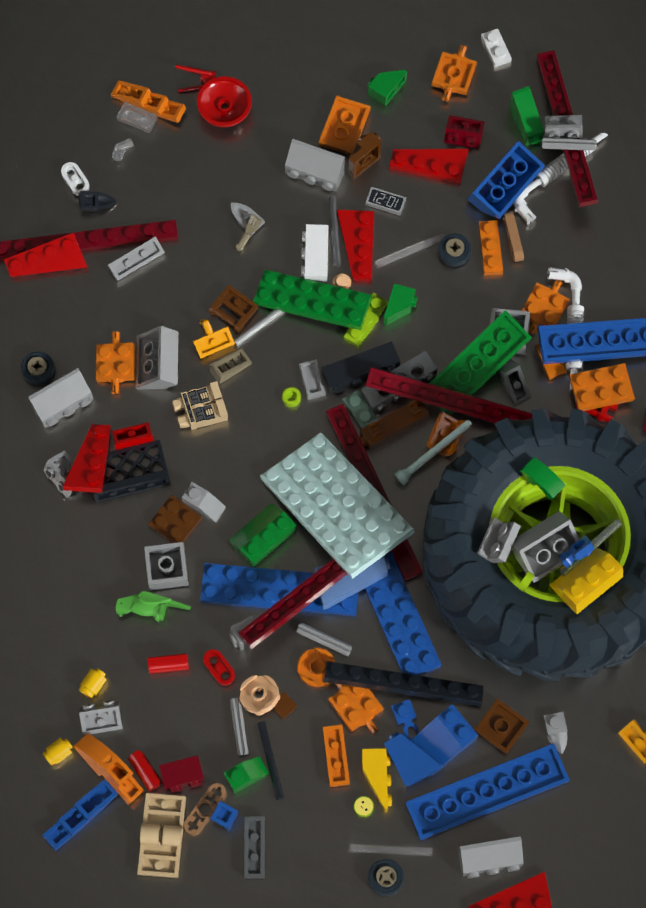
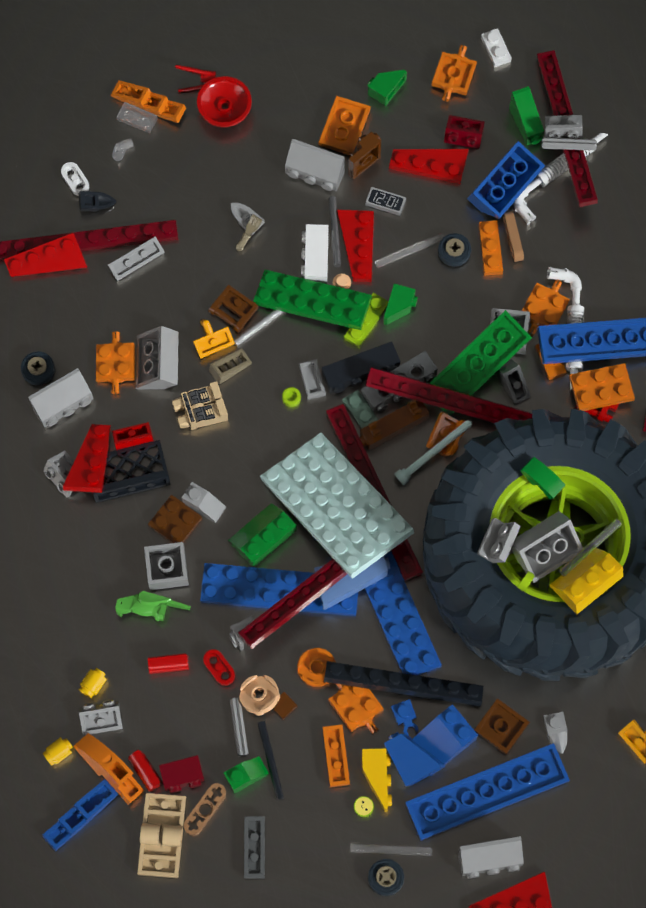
(224, 815): blue panel -> none
(324, 639): light grey axle -> none
(578, 550): blue plate -> none

